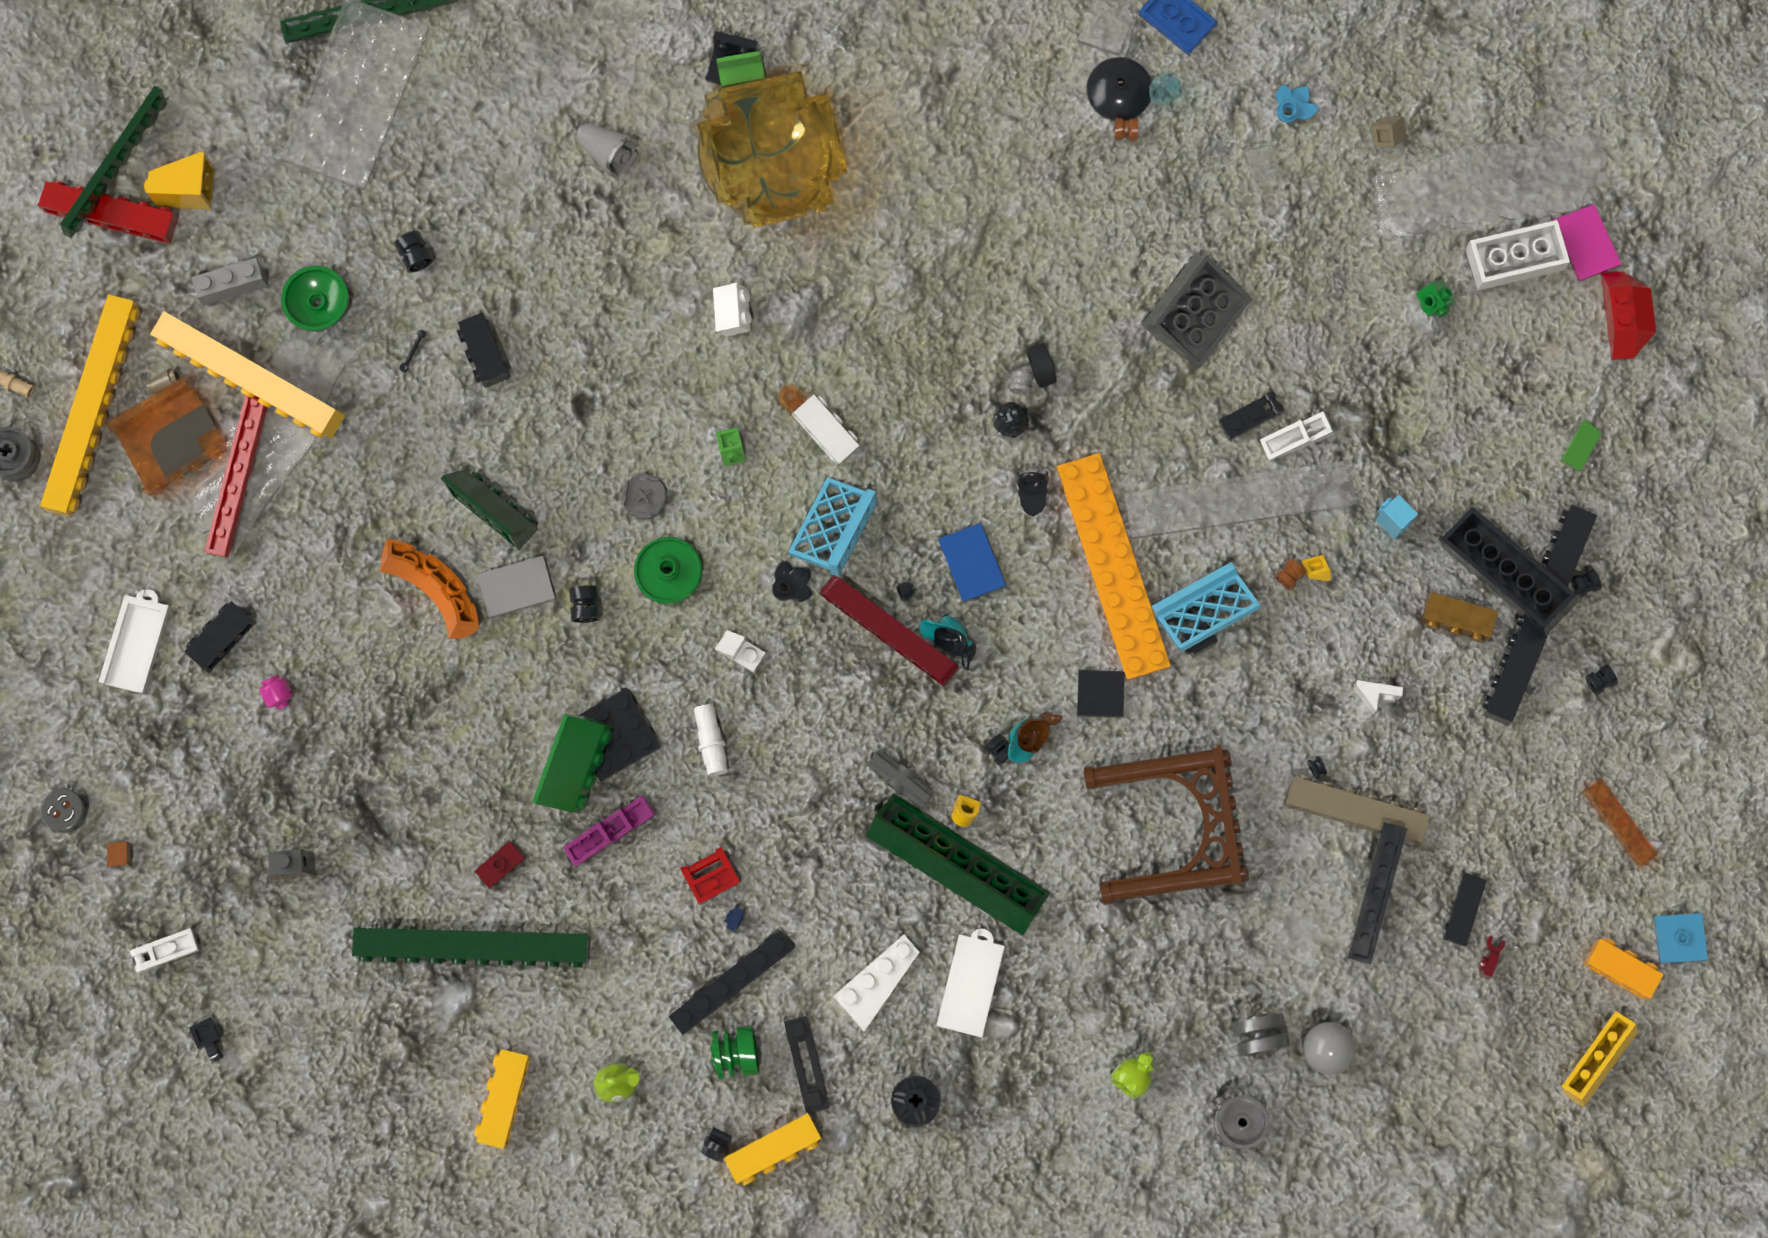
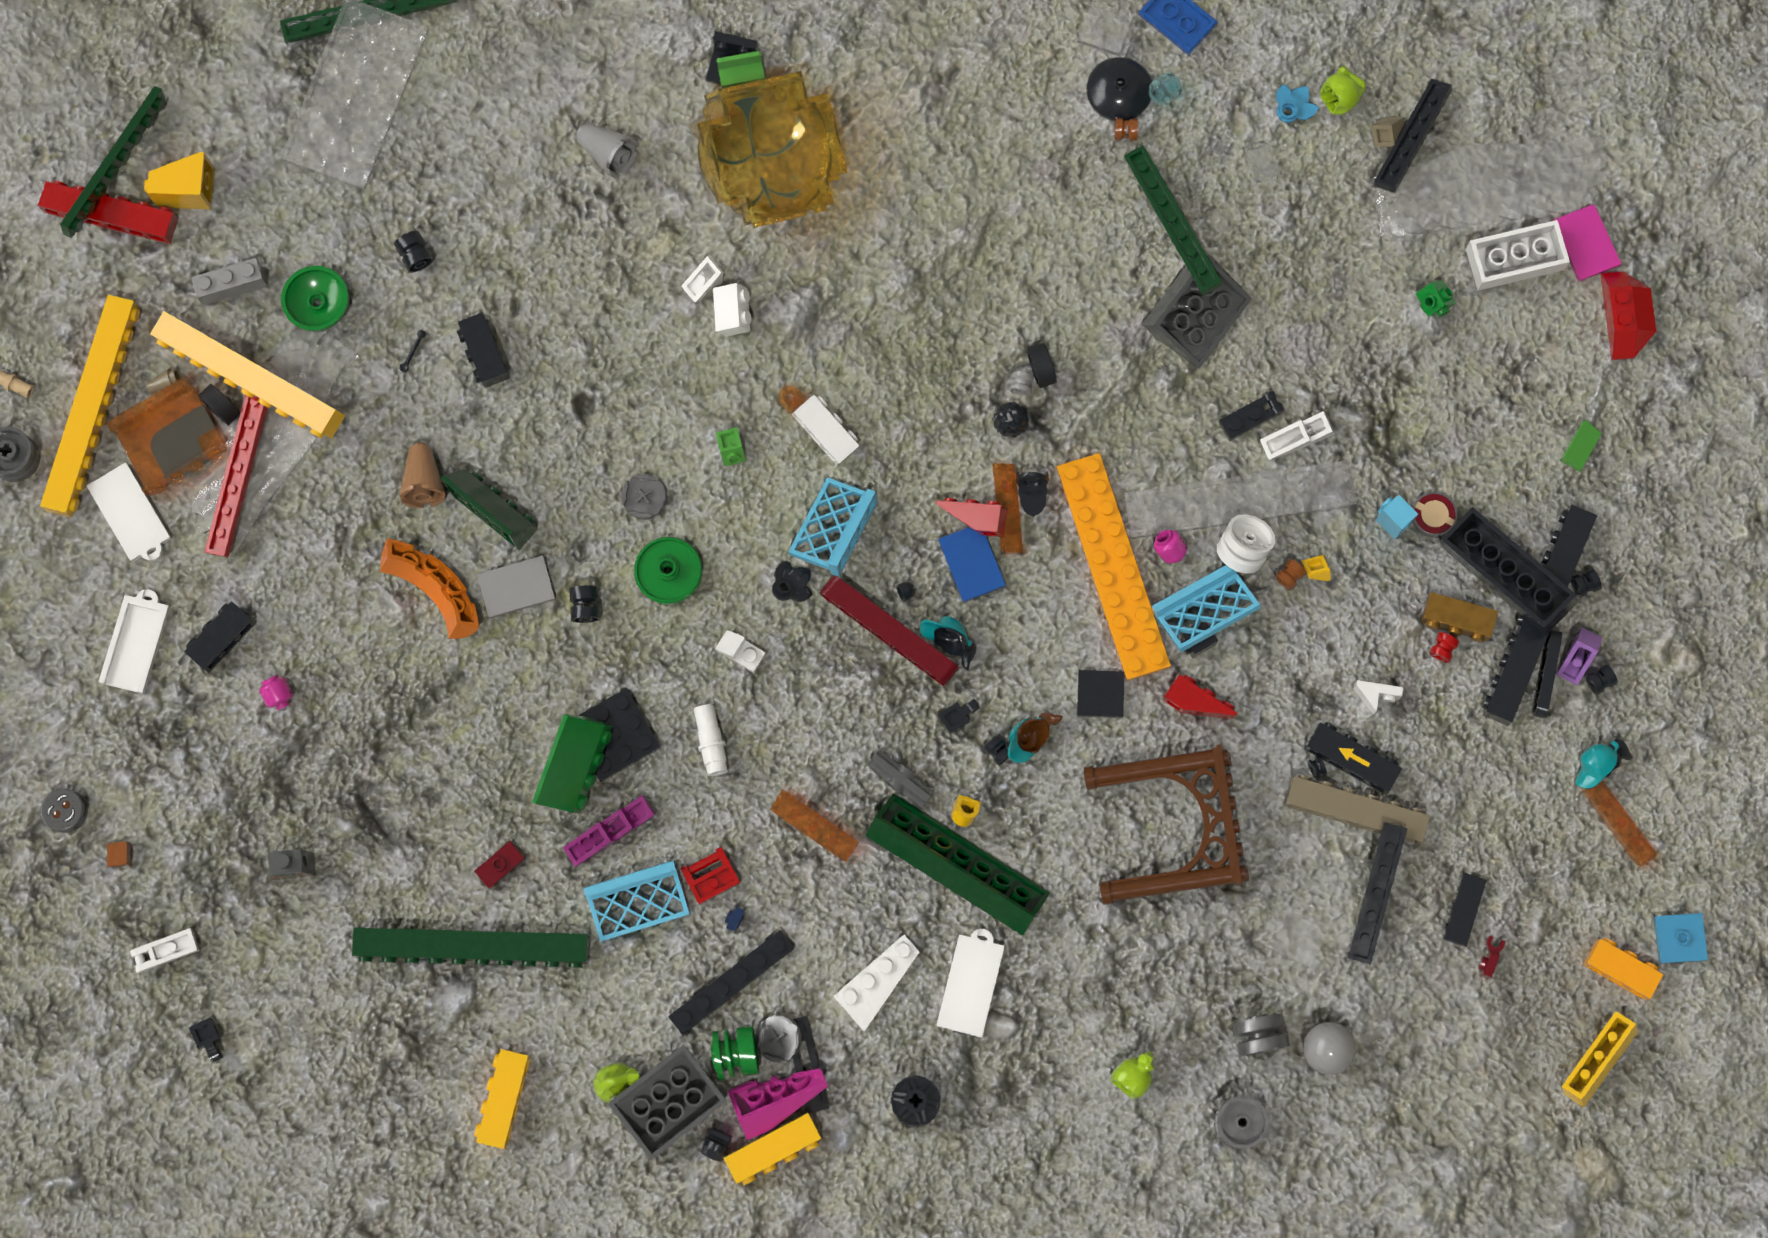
(130, 514): none -> white piece
(219, 404): none -> black tyre
(421, 478): none -> medium nougat cone
(633, 880): none -> medium azure fence
(667, 1102): none -> dark grey slope
(703, 279): none -> white slope
(769, 1103): none -> dark pink wedge
(778, 1038): none -> flat silver tile
(814, 826): none -> clear orange slope
(956, 716): none -> black plate
(983, 518): none -> slope
(1006, 493): none -> clear orange slope
(1170, 546): none -> dark pink head
(1173, 220): none -> dark green plate
(1193, 700): none -> red slope
(1246, 543): none -> white wheel
(1342, 91): none -> lime piece
(1352, 758): none -> black brick
(1413, 135): none -> black plate
(1435, 514): none -> tile
(1443, 648): none -> red wheel
(1547, 674): none -> black beam
(1579, 656): none -> medium lavender slope
(1600, 761): none -> teal hair

